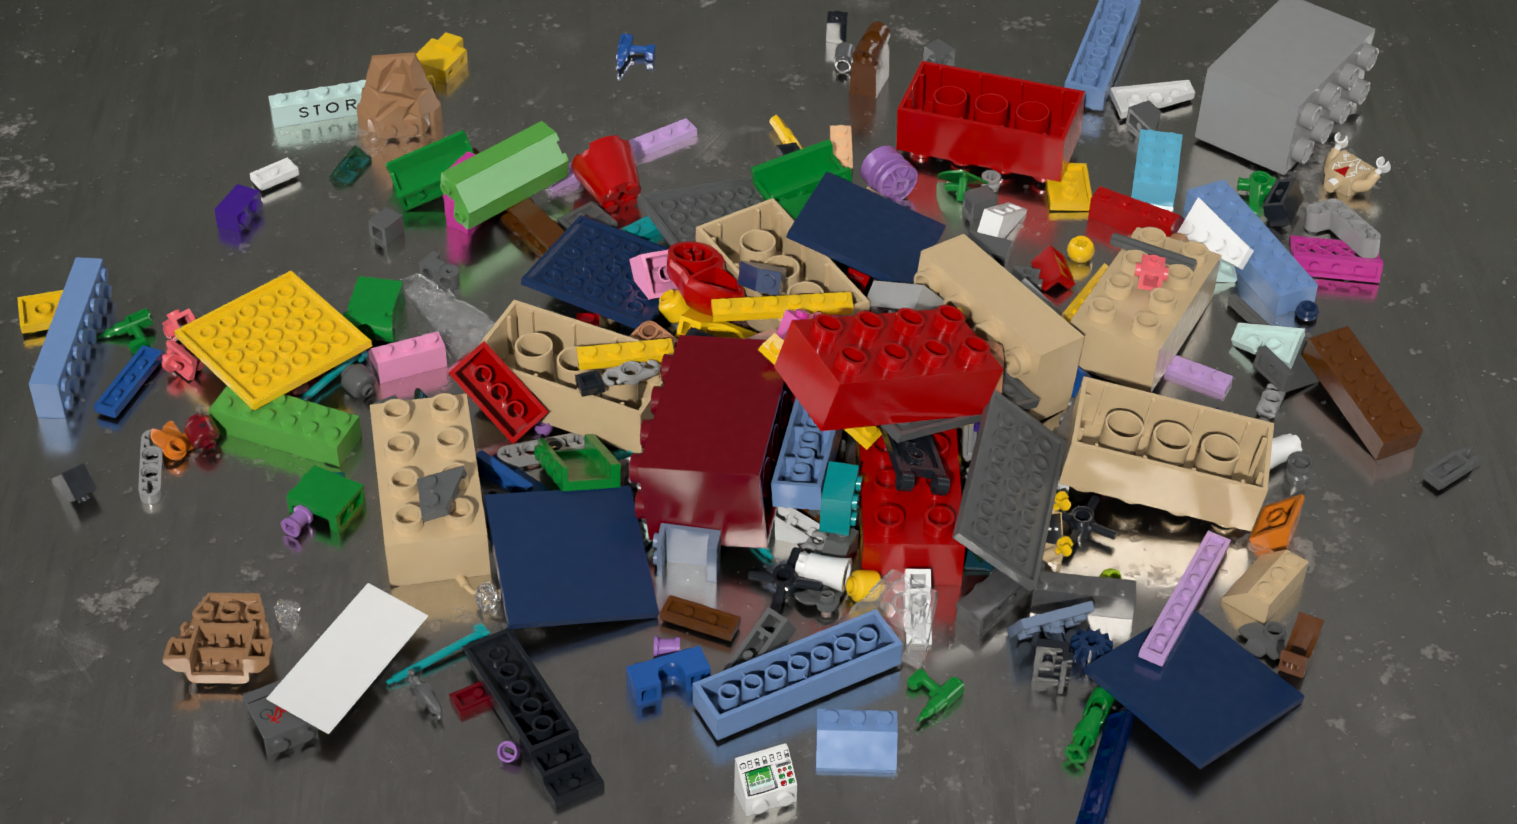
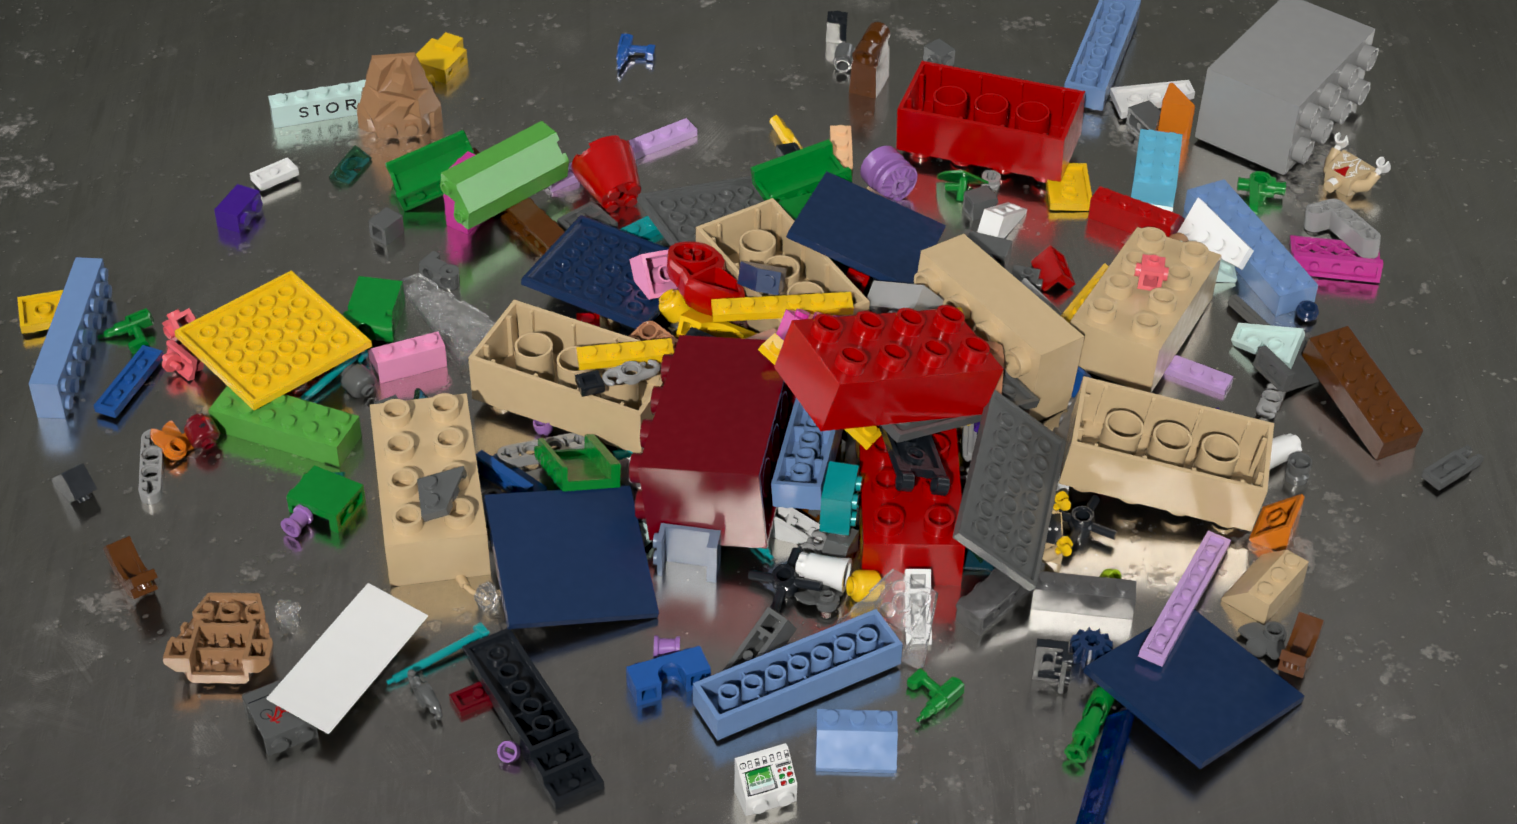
(130, 569): none -> reddish brown arch
(497, 391): red slope -> none
(700, 617): reddish brown plate -> none
(1051, 622): sand blue plate -> none
(1080, 249): yellow piece -> none
(1171, 257): dark grey axle -> none
(1176, 112): none -> orange slope
(1283, 202): black brick -> none

